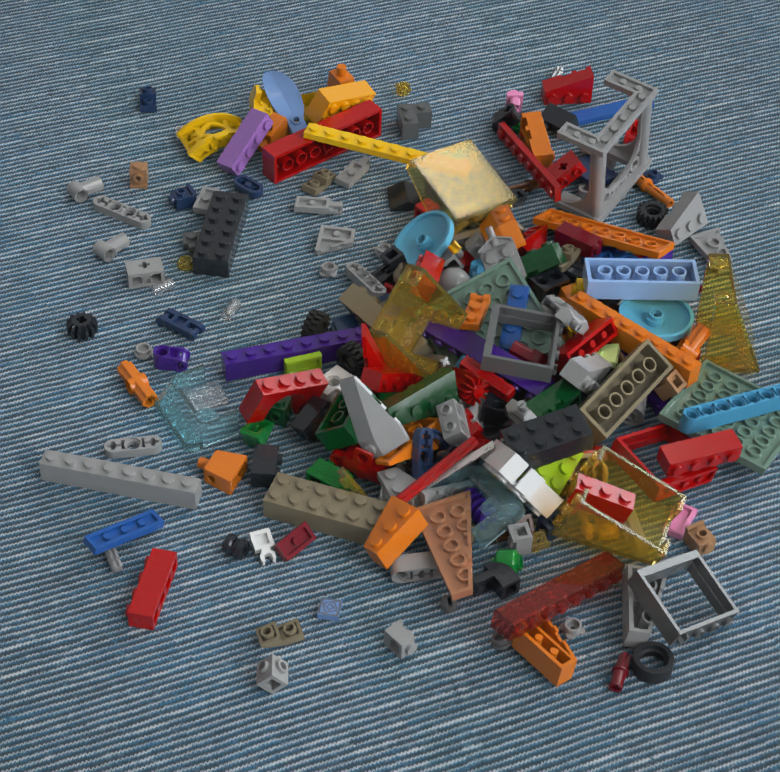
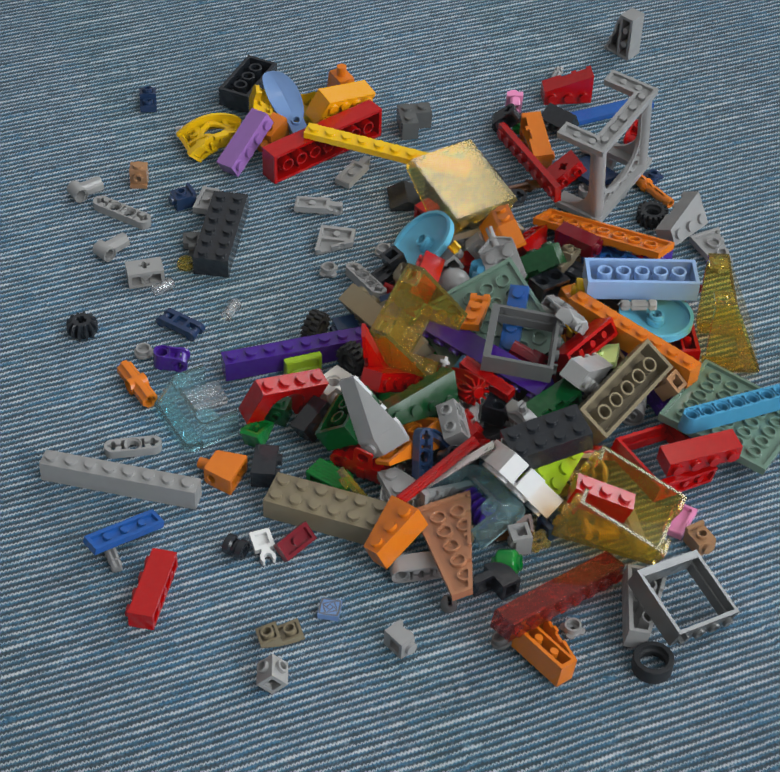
(237, 88): none -> black brick
(248, 186): dark blue plate -> none
(319, 182): dark tan slope -> none
(403, 88): clear yellow plate -> none
(620, 672): dark red axle -> none
(626, 35): none -> light grey wedge
(638, 305): none -> light grey axle
(695, 339): orange piece -> none

